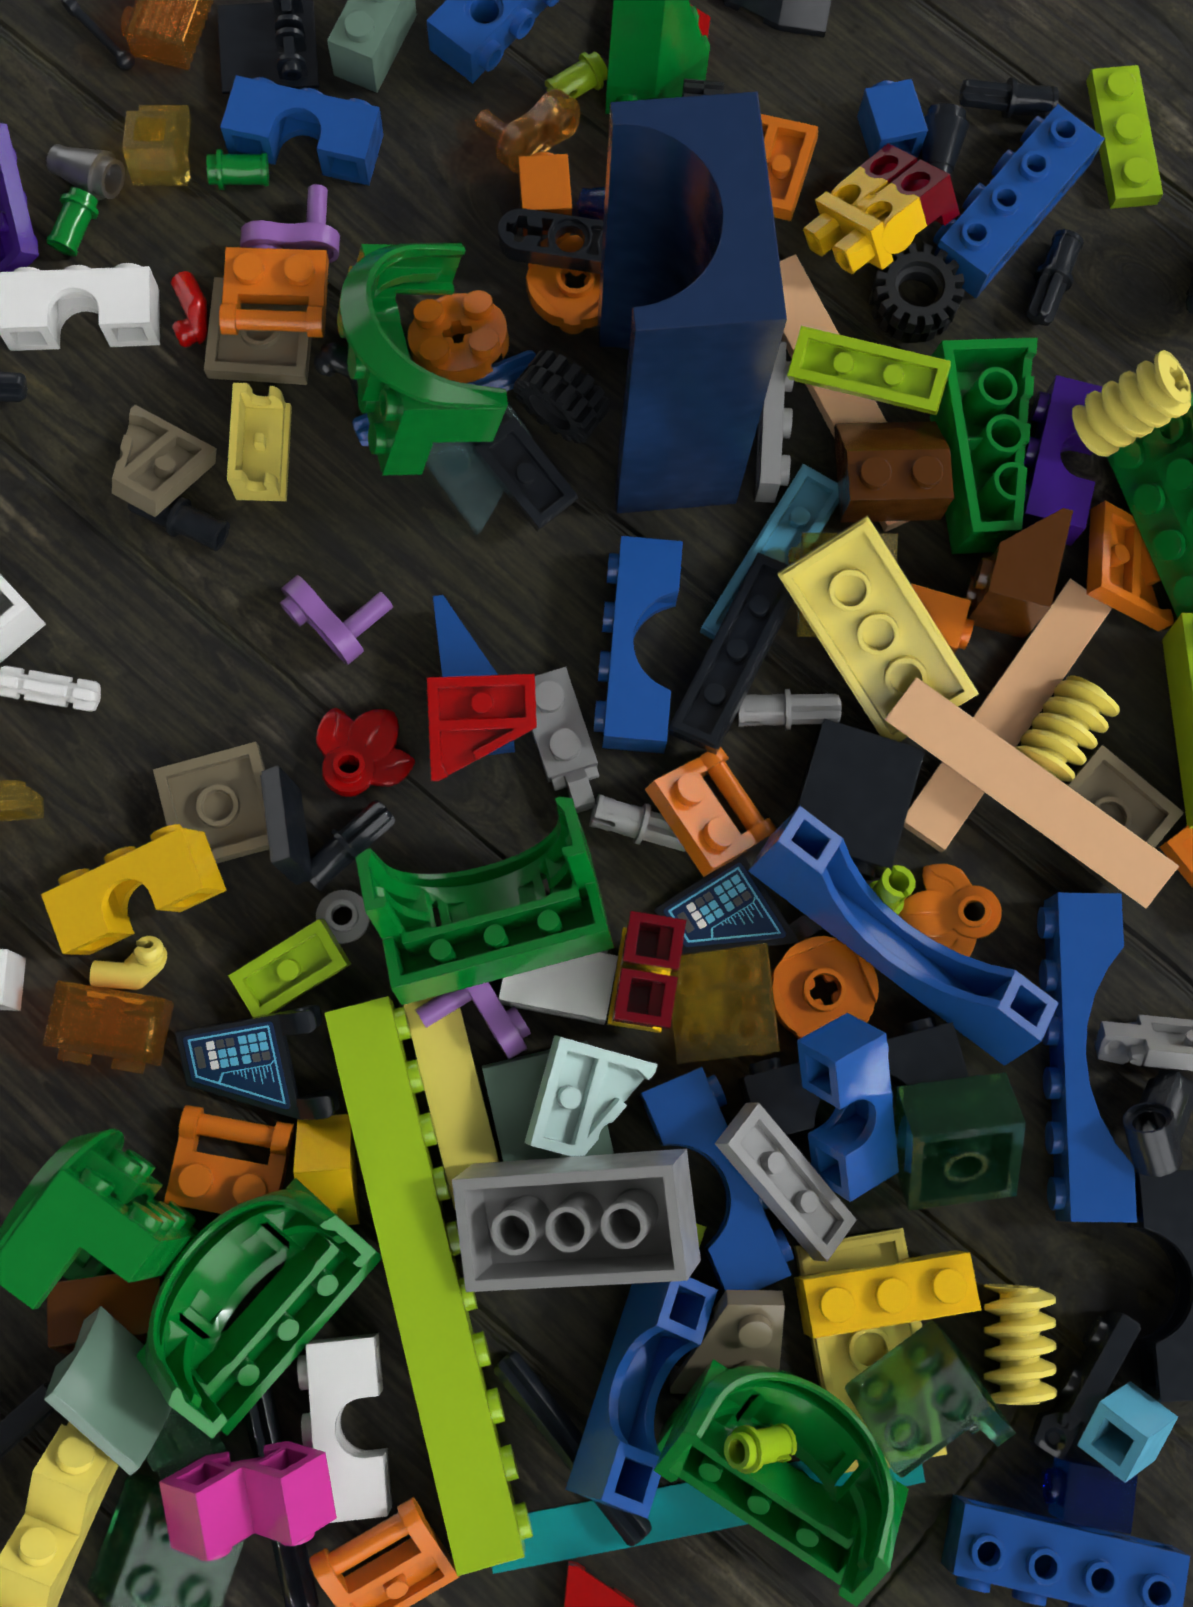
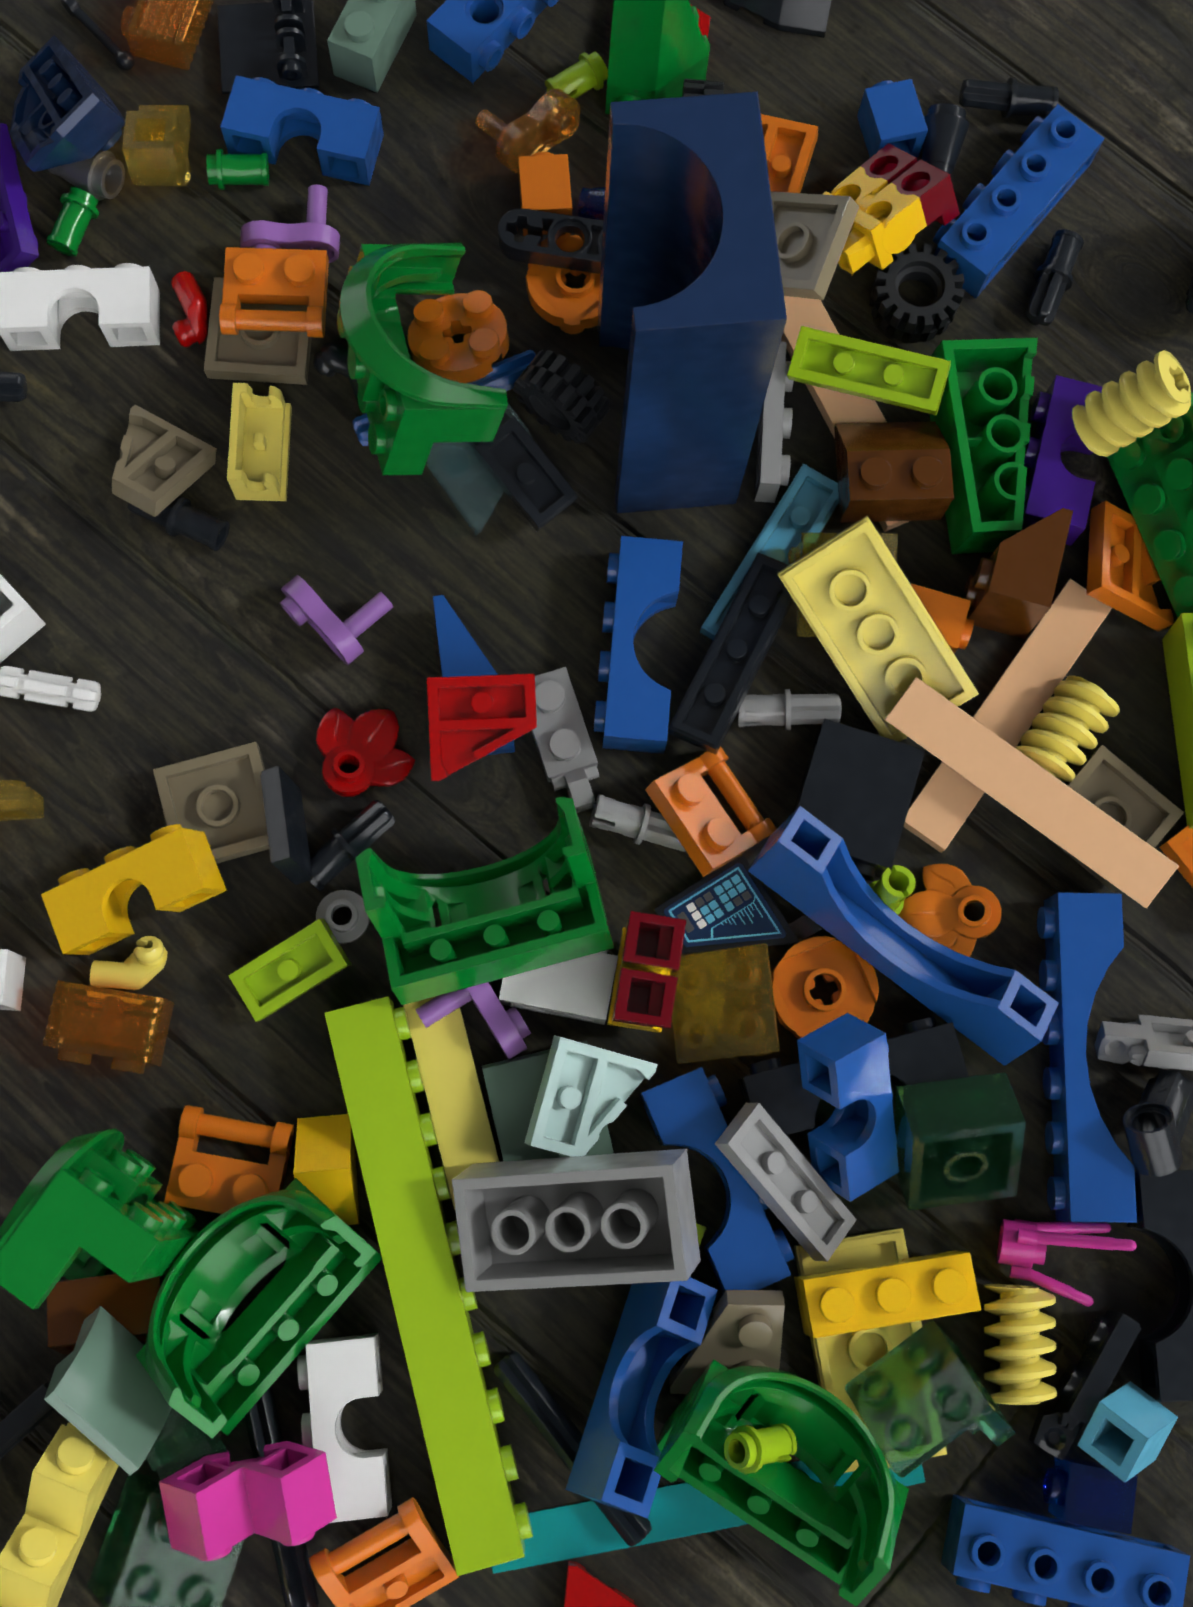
(61, 111): none -> dark blue wedge
(254, 1064): flag -> none
(810, 239): none -> dark tan plate
(1026, 1242): none -> dark pink plant
(1128, 144): lime plate -> none

